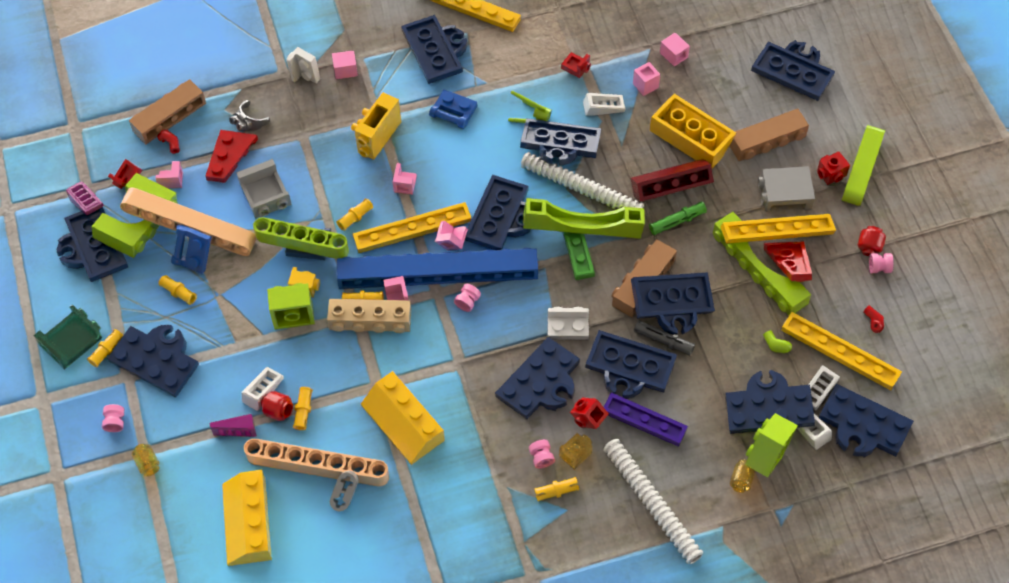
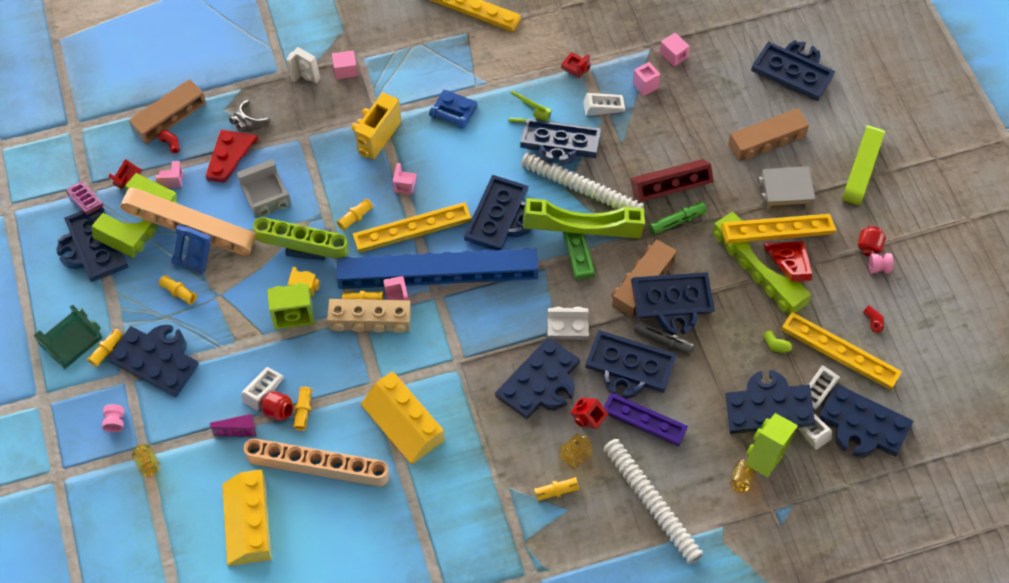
(339, 489): light grey beam -> none
(435, 47): dark blue plate -> none
(450, 237): bright pink panel -> none
(468, 296): bright pink wheel -> none
(541, 453): bright pink wheel -> none
(691, 130): yellow slope -> none
(833, 168): red brick -> none

